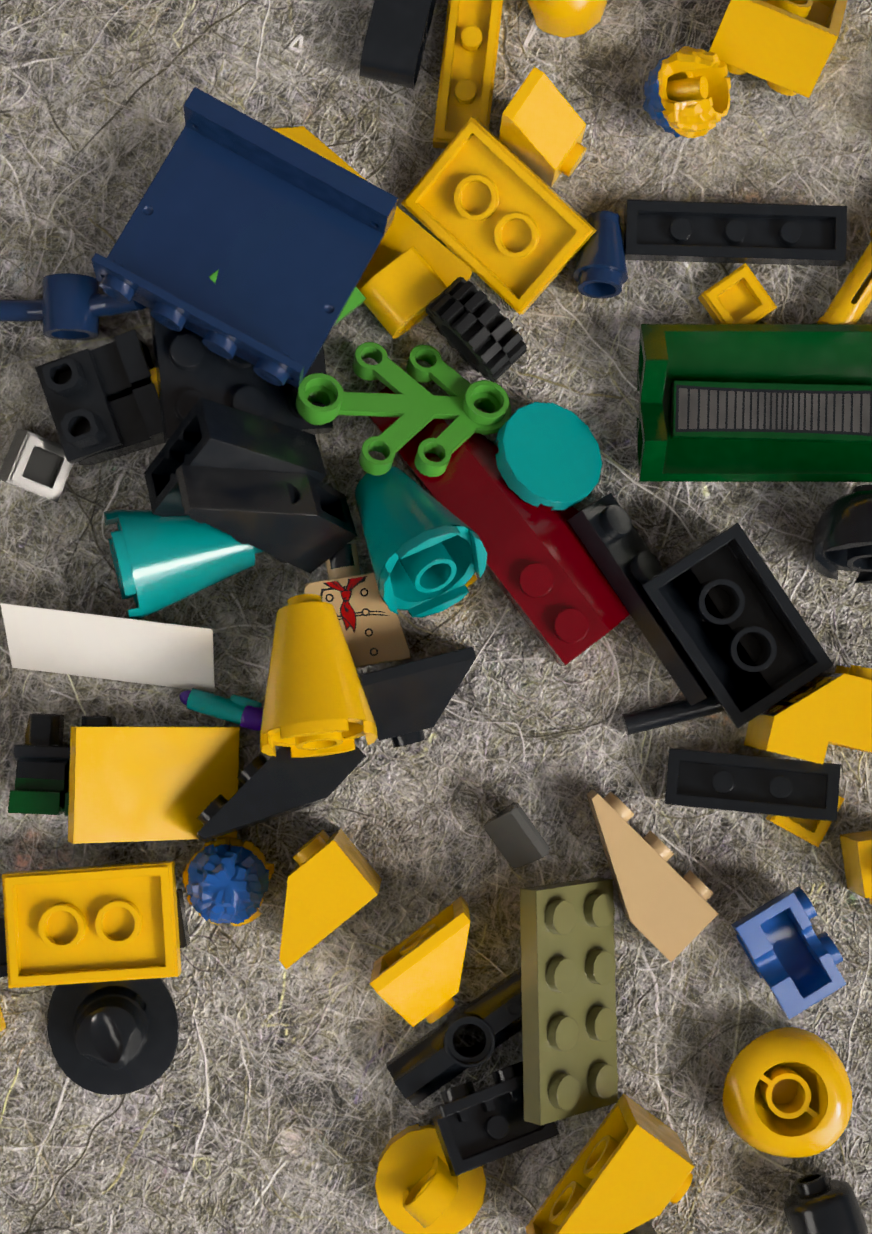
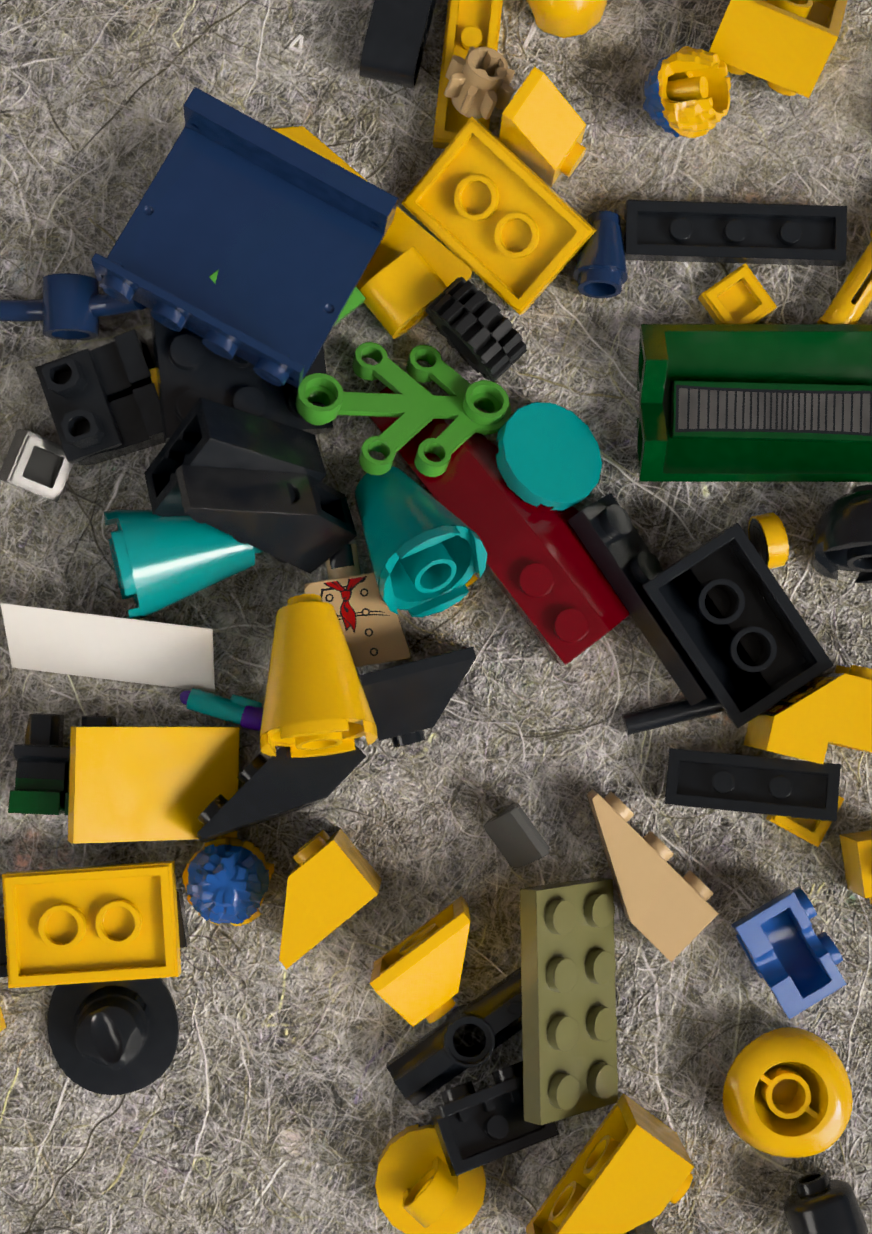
(479, 82): none -> tan gear
(769, 539): none -> yellow tile

